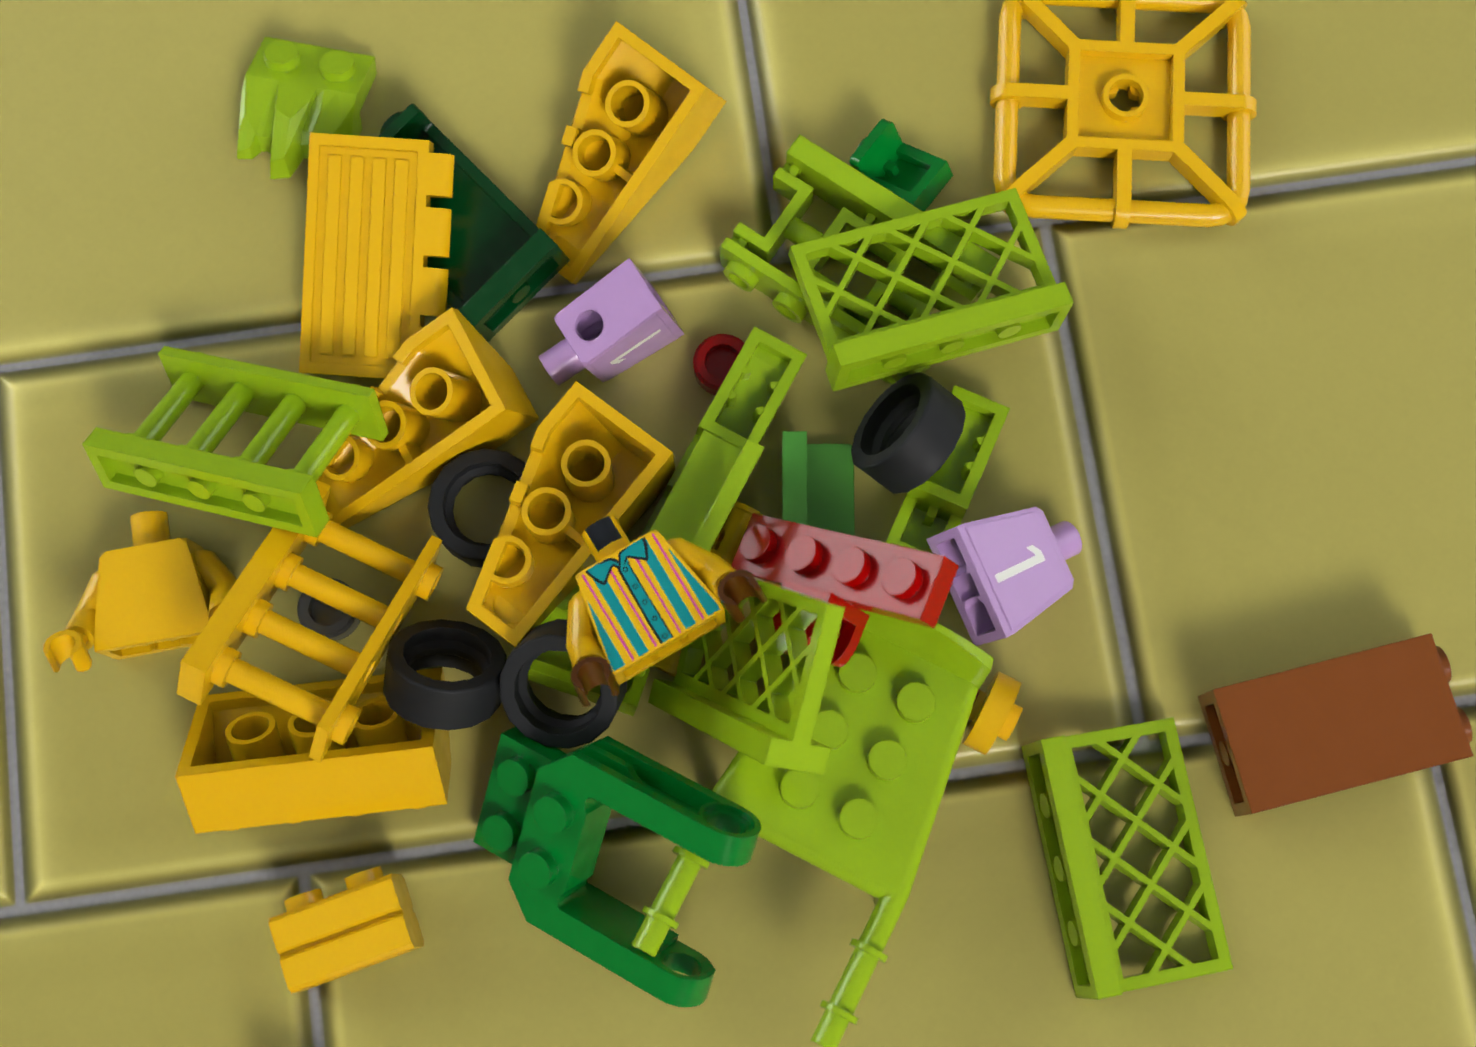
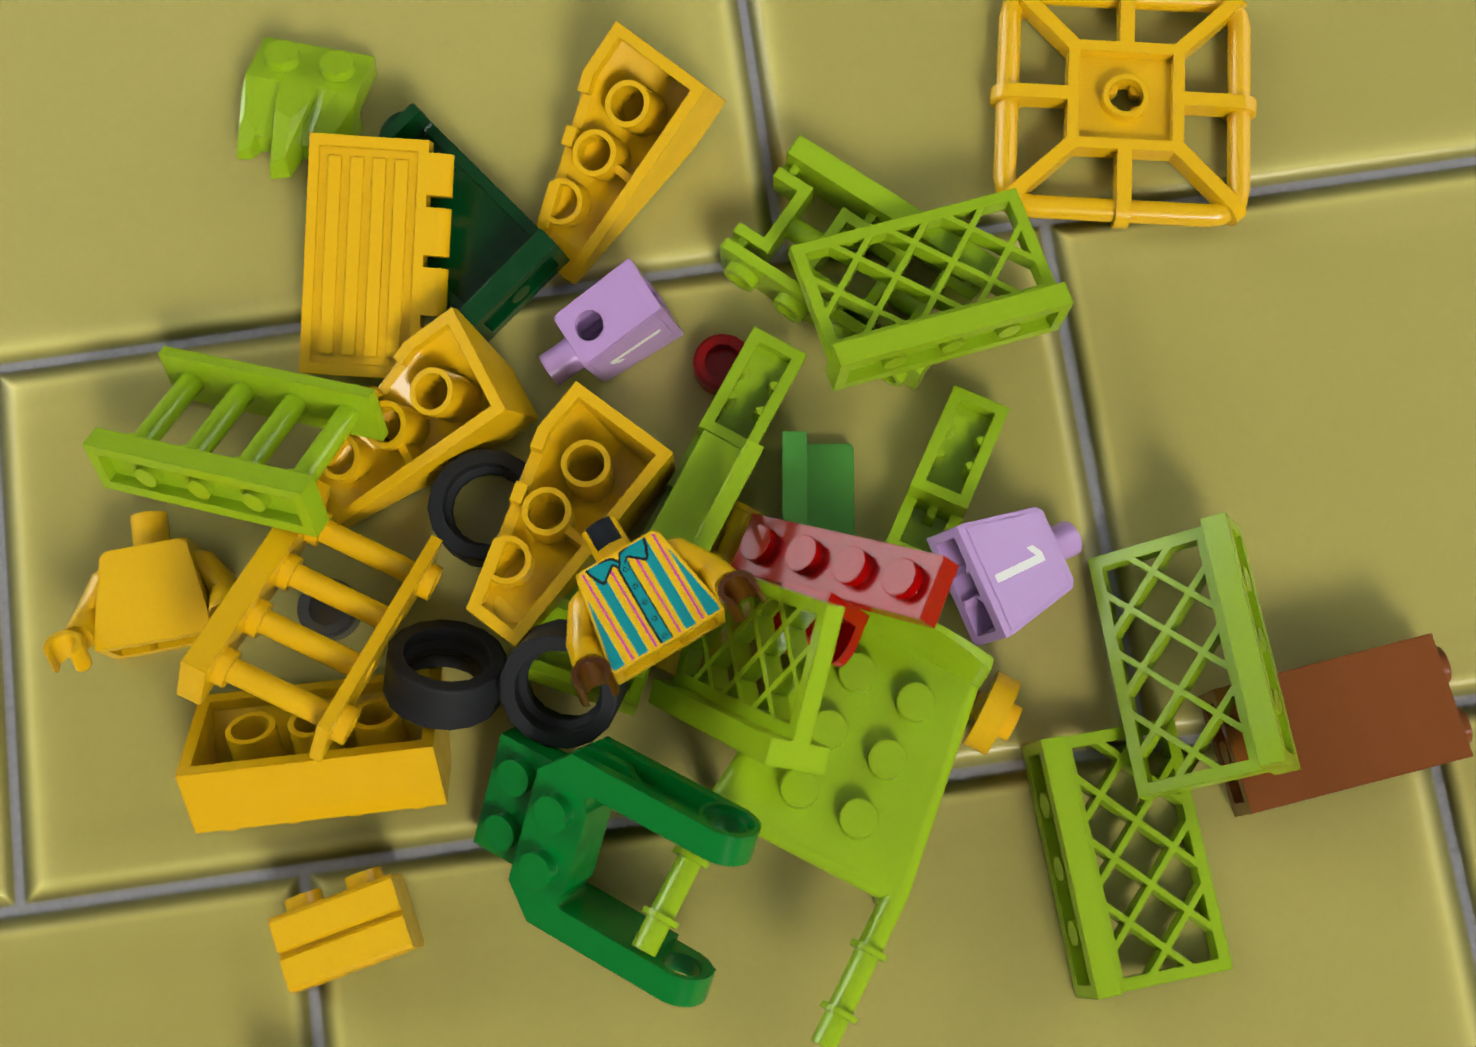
(901, 167): green bracket -> none
(908, 433): black tyre -> none
(1244, 645): none -> lime fence

